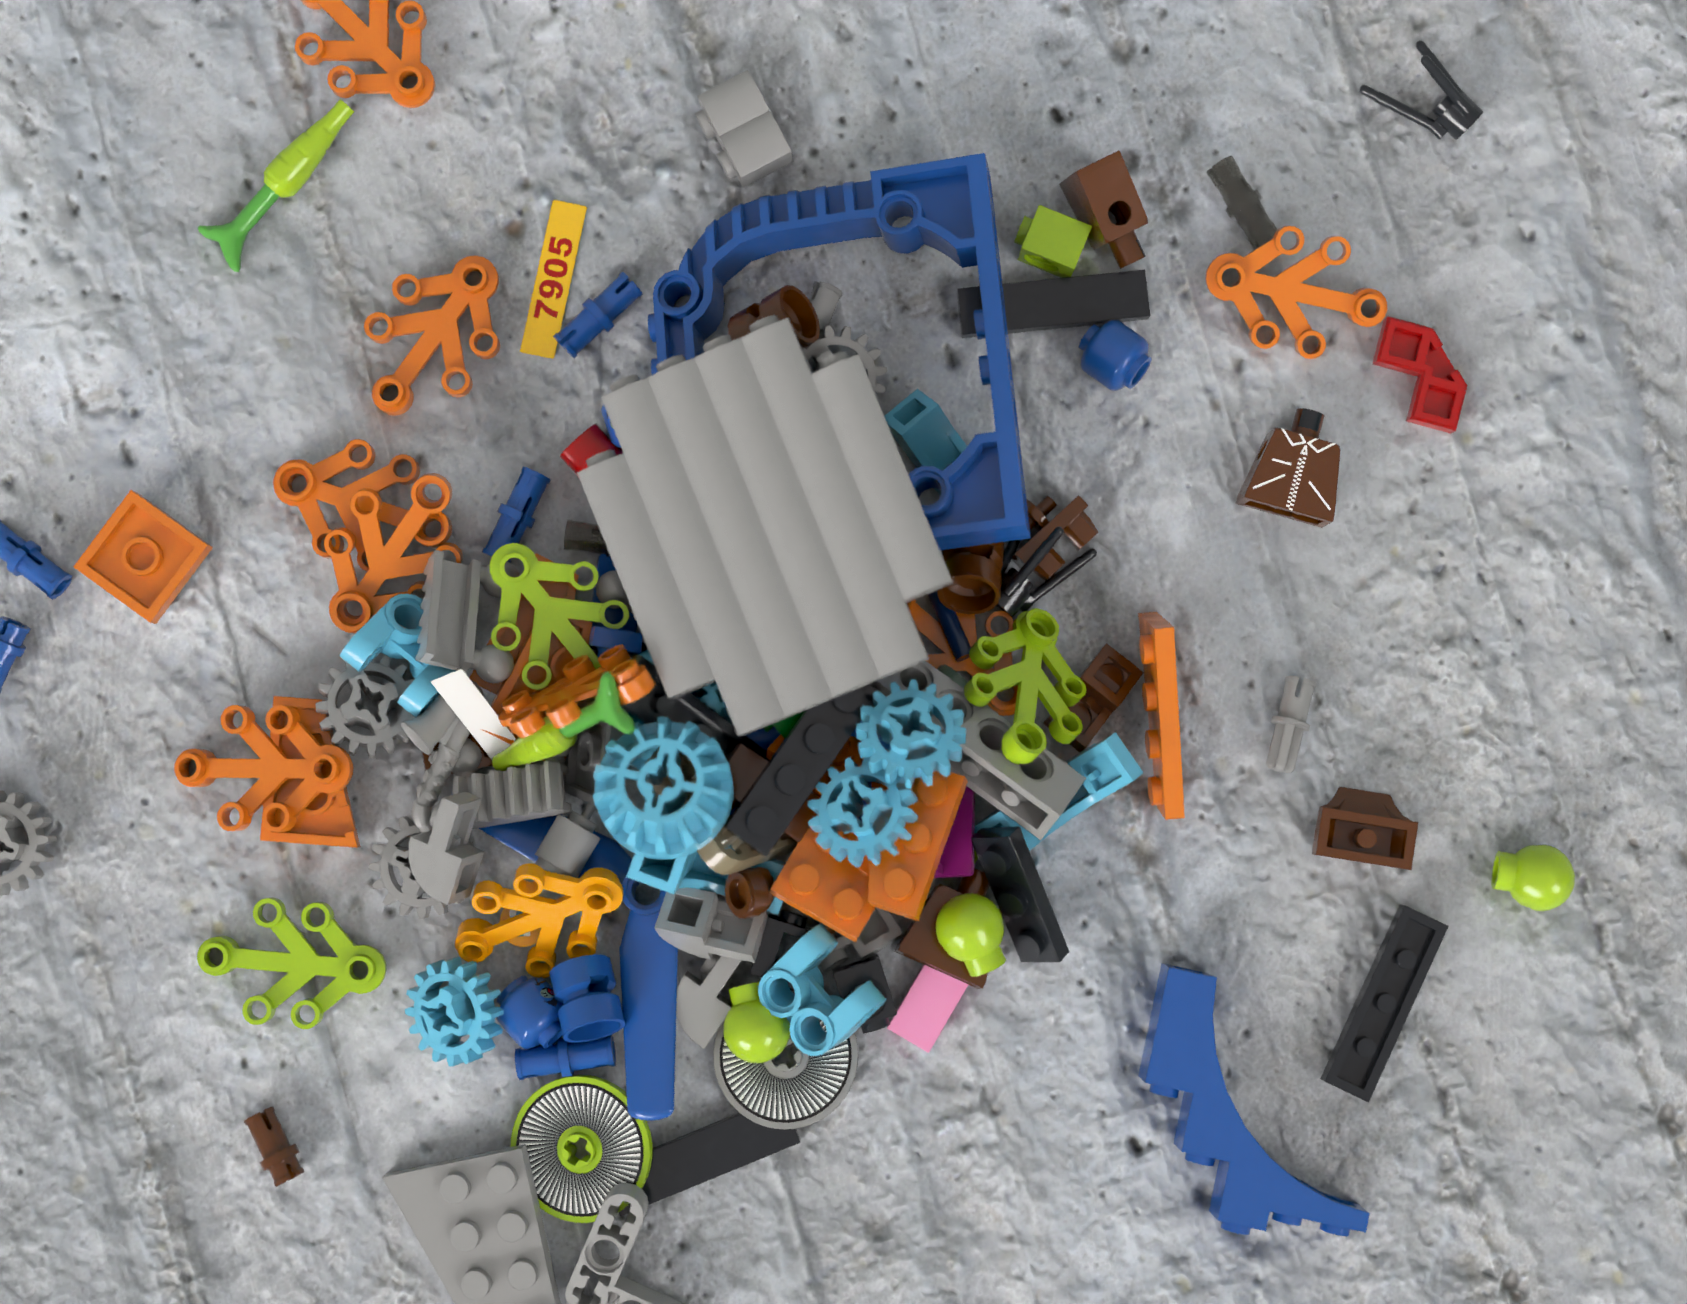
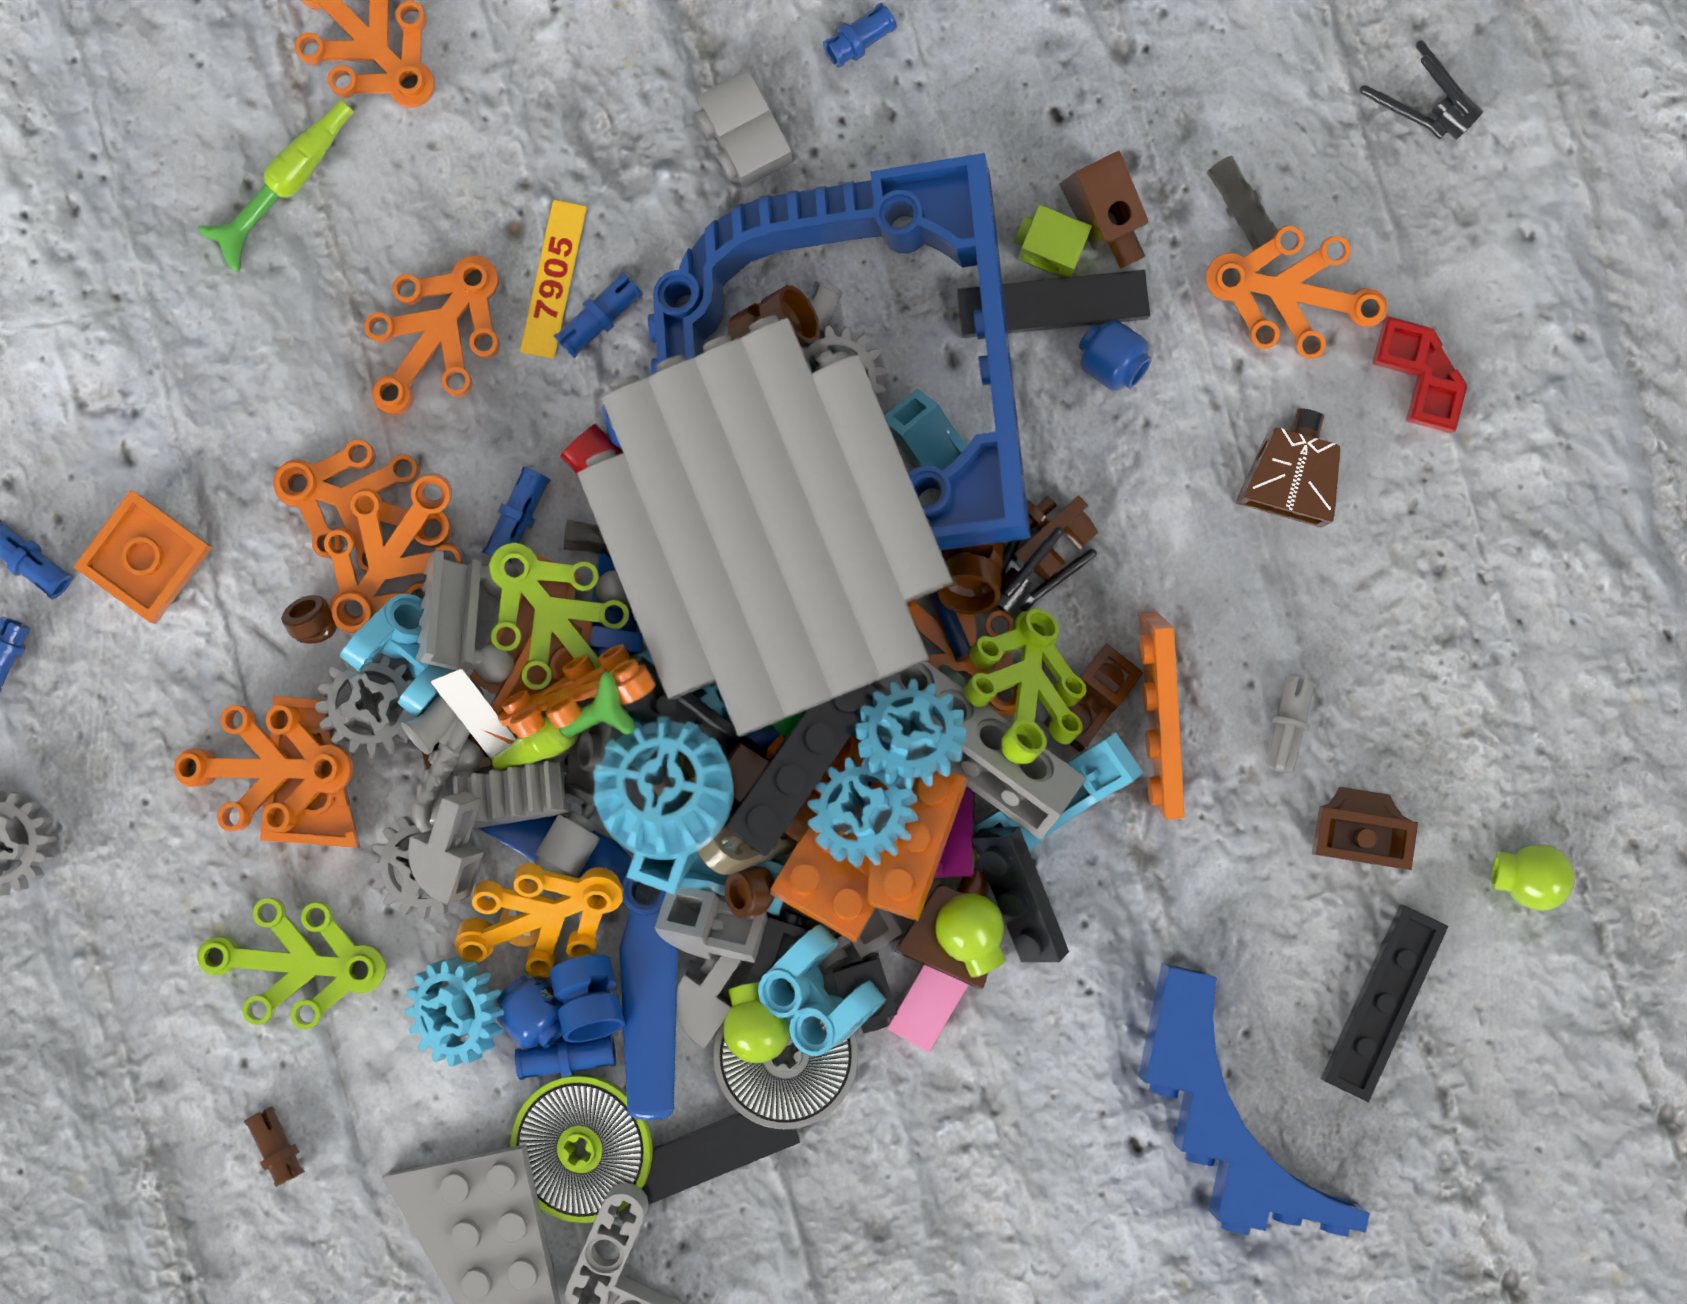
(309, 620): none -> reddish brown tile
(855, 38): none -> blue pin

